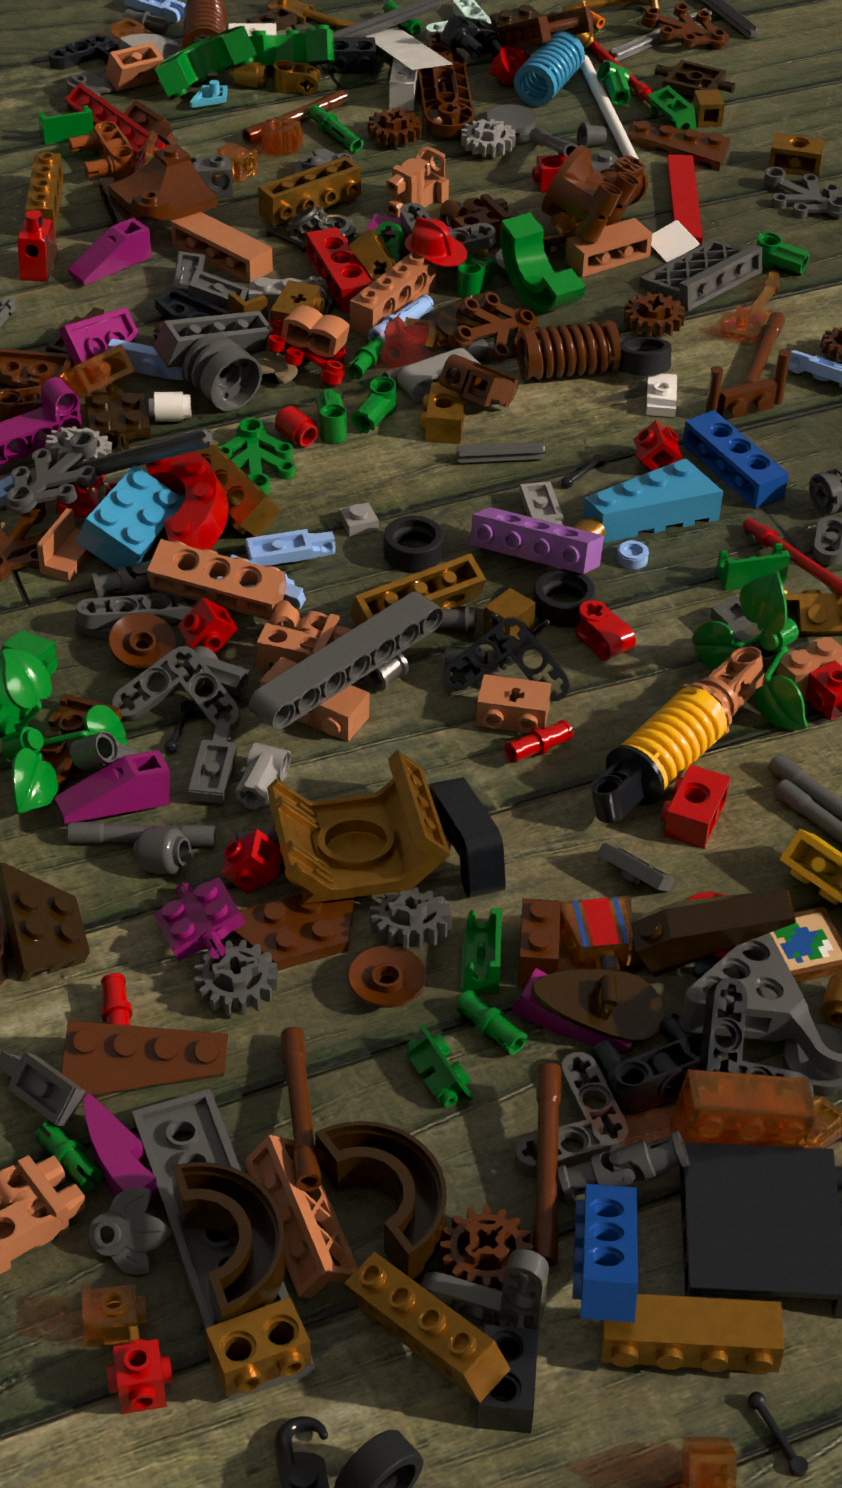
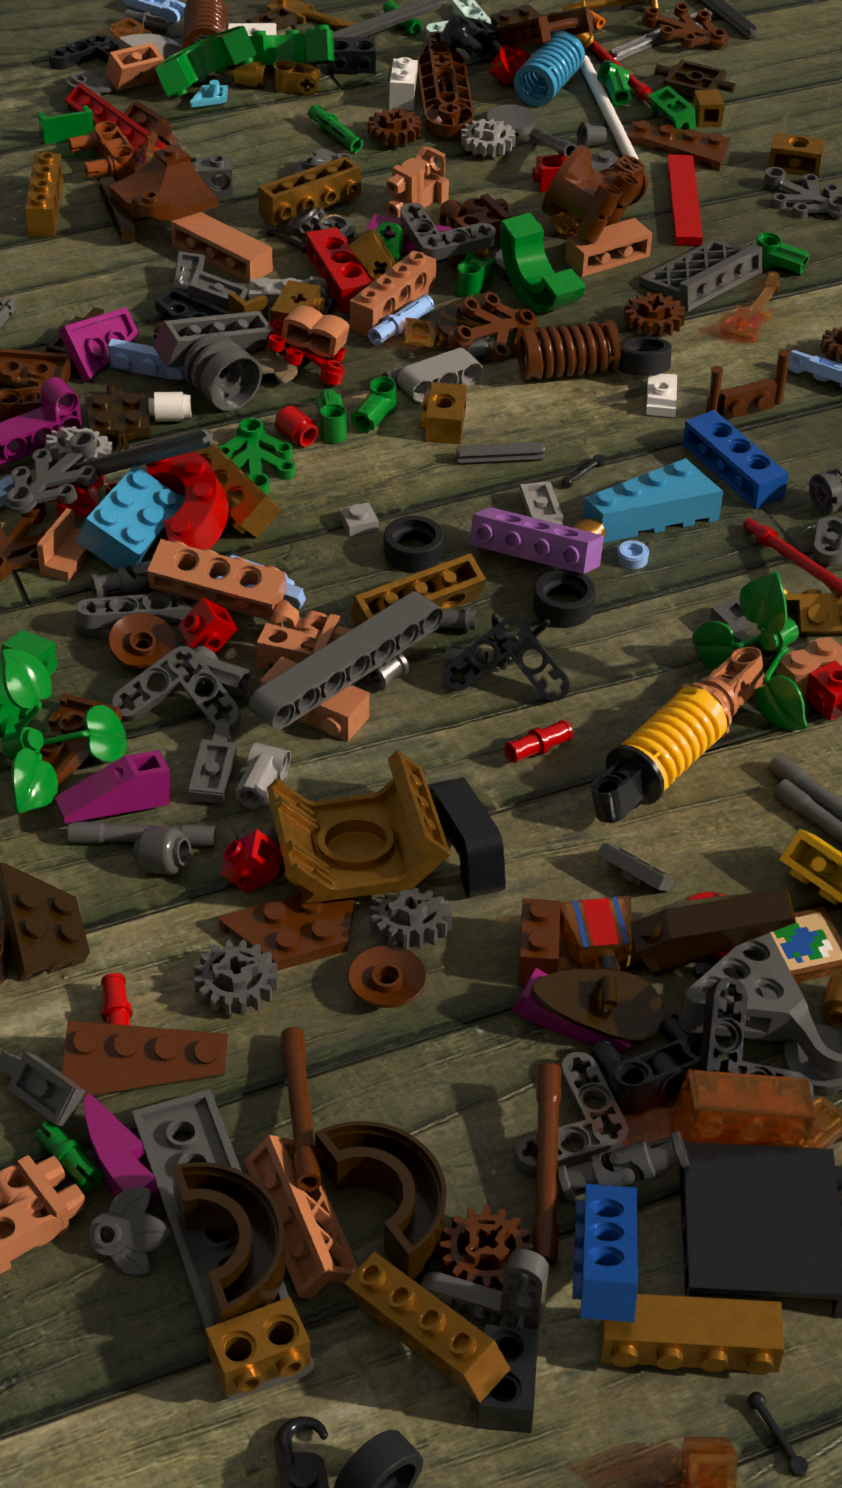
(38, 239): red torso -> none
(98, 371): clear orange brick -> none
(98, 751): dark grey piece -> none
(112, 1314): clear orange brick -> none
(115, 250): magenta slope -> none
(139, 1375): red brick -> none
(187, 708): black hinge -> none
(199, 919): magenta plate -> none
(243, 161): clear orange brick -> none
(281, 135): clear orange gear -> none
(289, 547): light blue hinge -> none
(328, 103): reddish brown piece -> none
(365, 358): green pin -> none
(407, 49): white sticker -> none
(407, 340): clear red plate -> none
(433, 242): red piece -> none
(448, 1079): green hinge -> none
(481, 382): reddish brown hips -> none
(481, 953): green hinge -> none
(491, 1022): green pin -> none
(509, 605): pearl gold brick -> none
(512, 704): nougat brick -> none
(553, 242): reddish brown dish -> none
(603, 630): red piece -> none
(657, 446): red brick -> none
(673, 241): white sticker -> none
(695, 806): red brick -> none
(739, 572): green hinge -> none
(771, 332): reddish brown piece -> none

